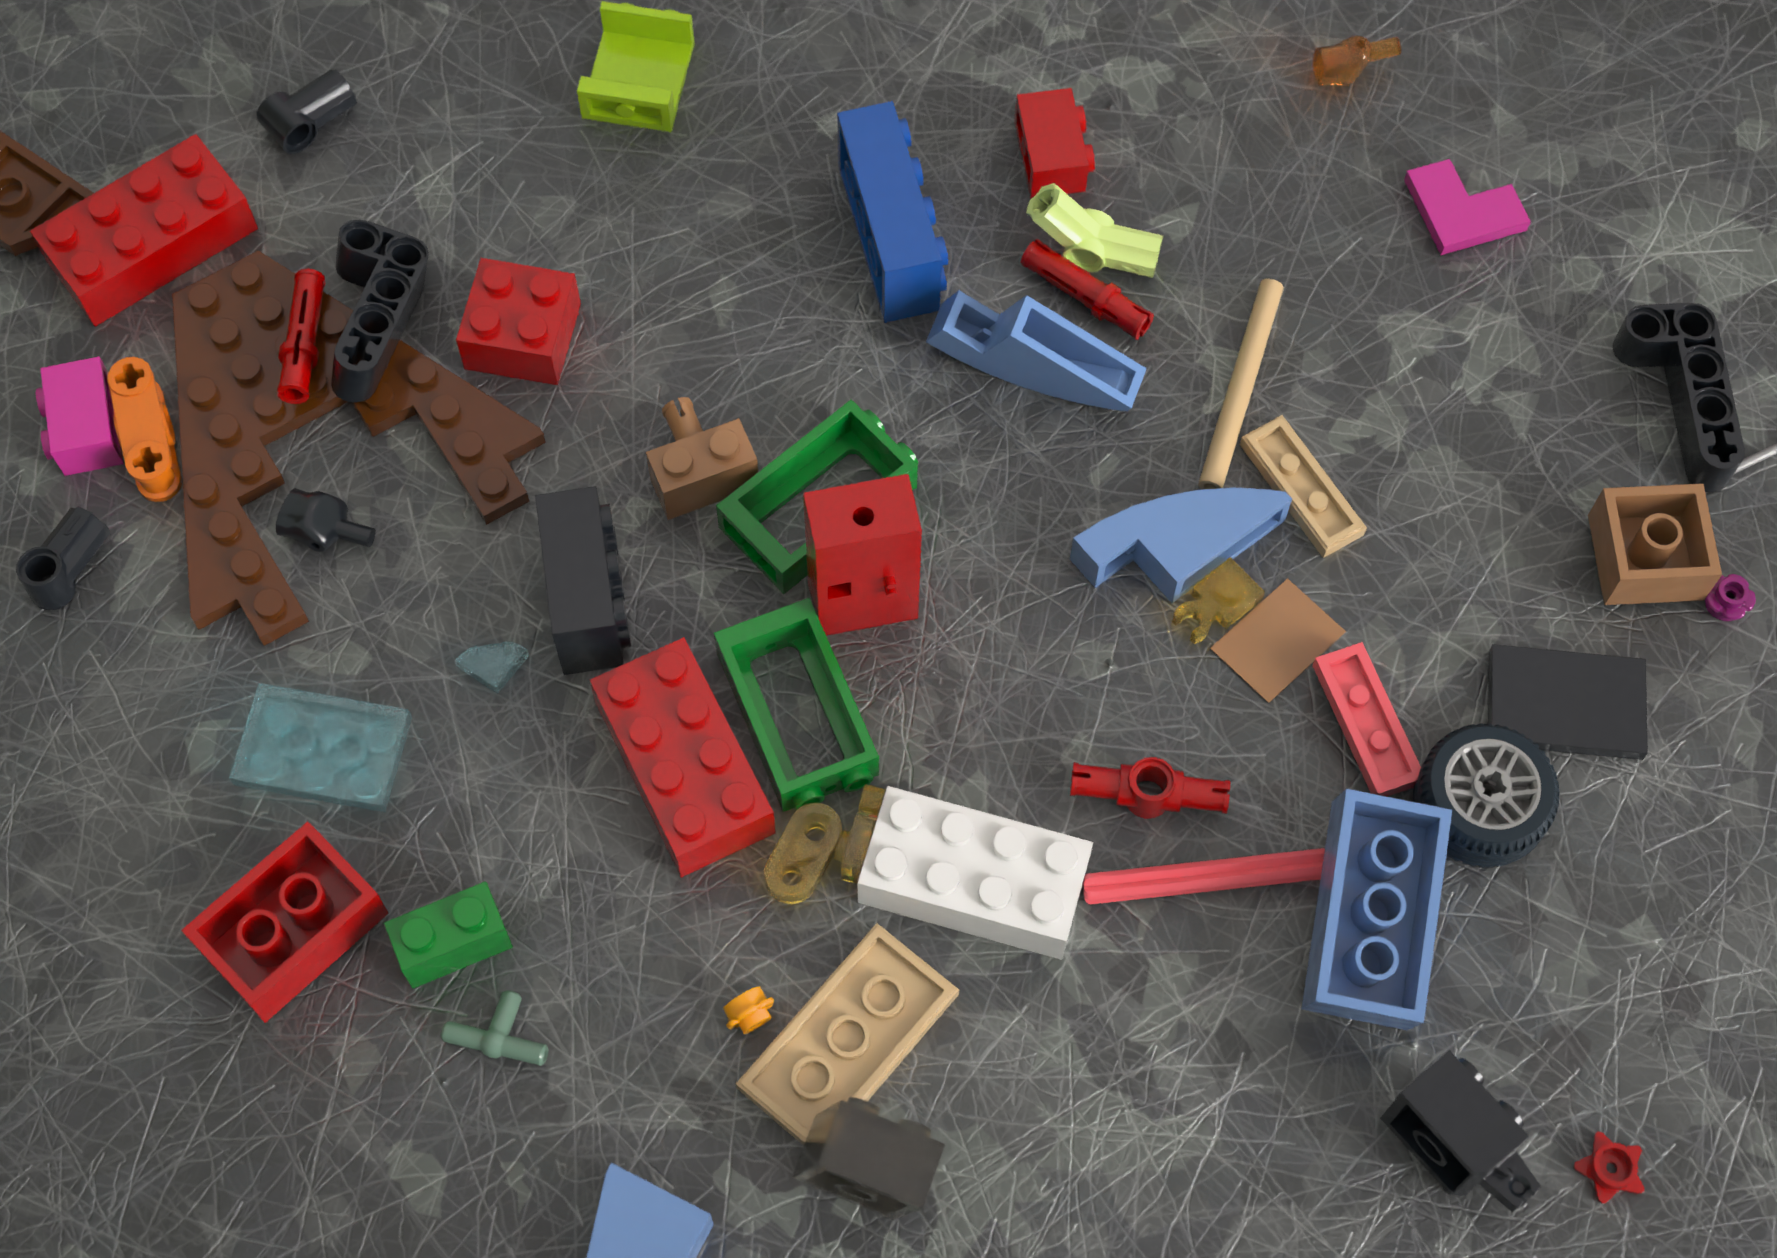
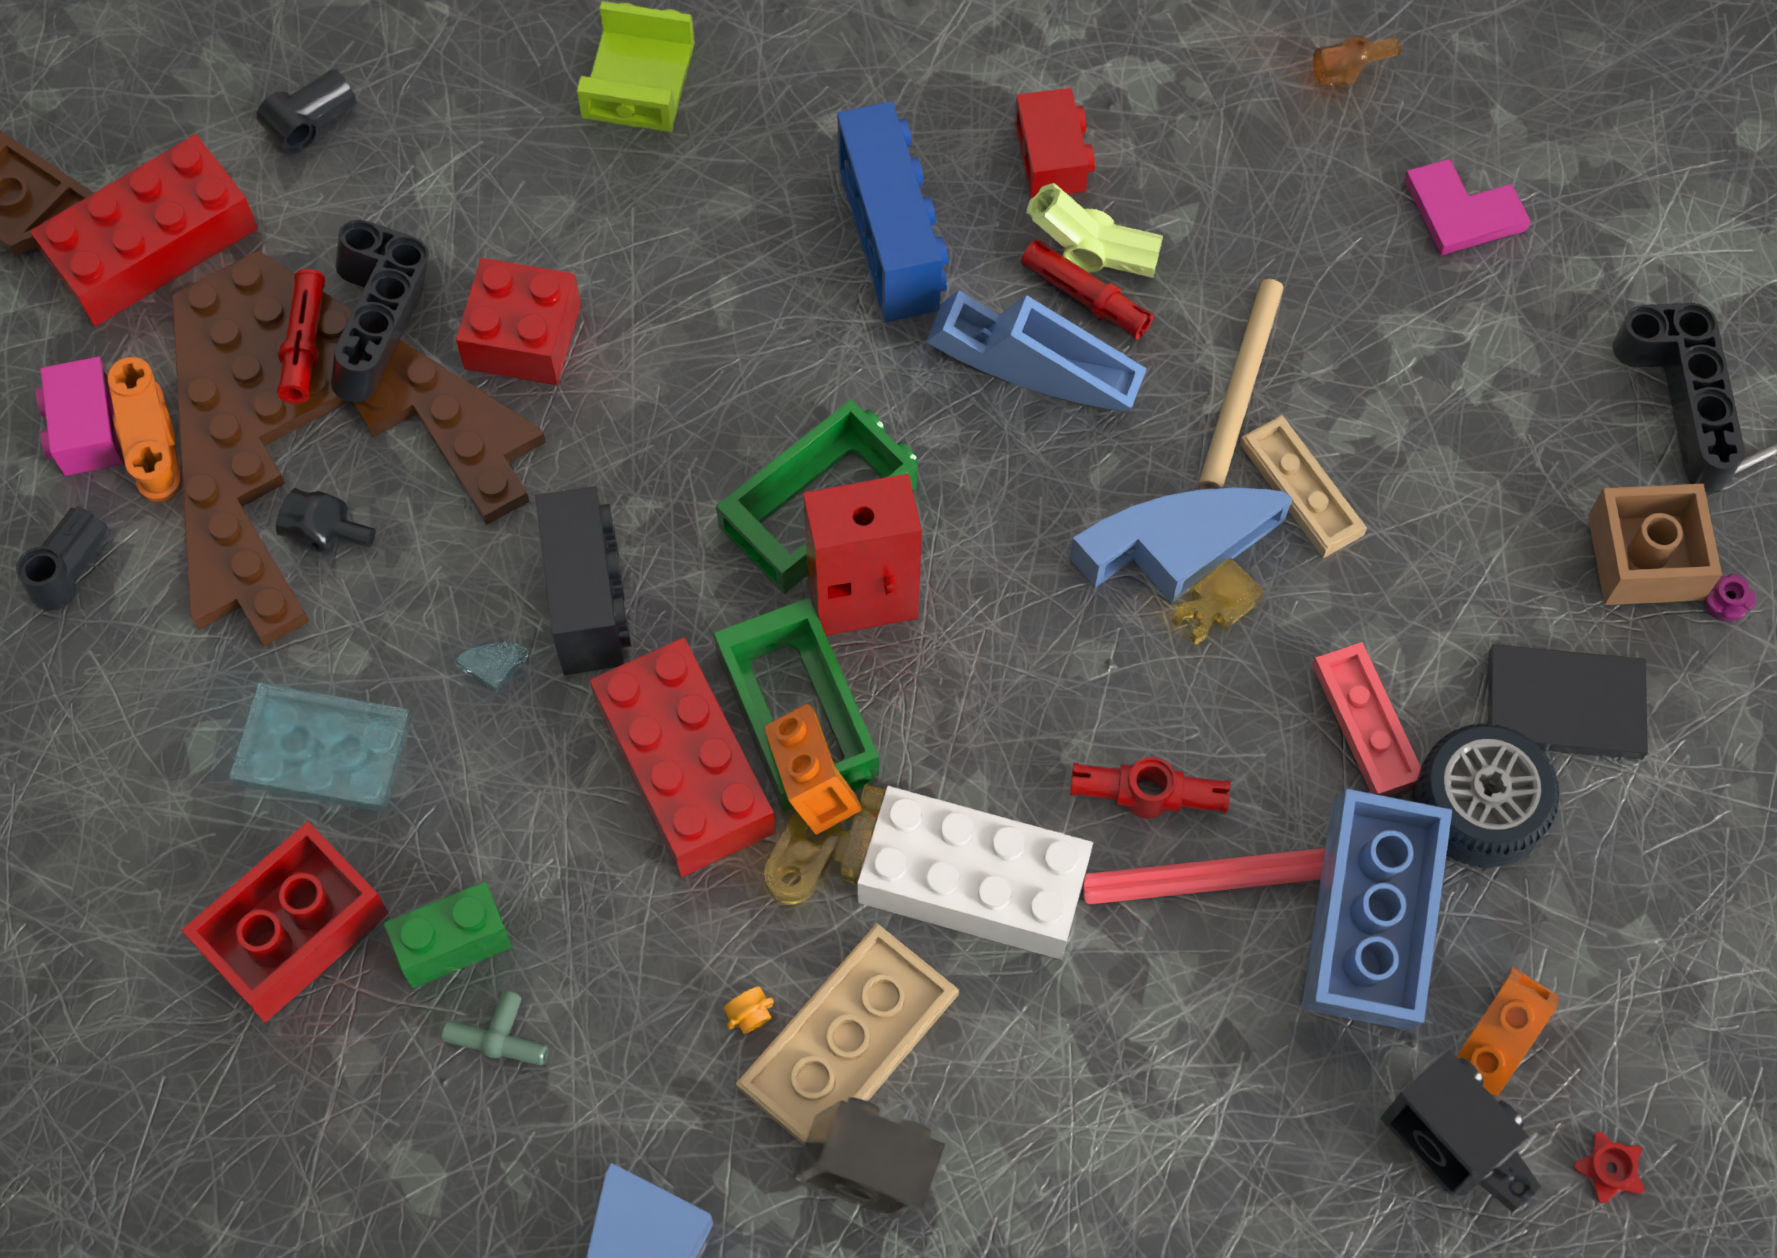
(700, 463): medium nougat brick -> none
(808, 770): none -> orange bracket
(1278, 640): medium nougat sticker -> none
(1508, 1029): none -> orange bracket

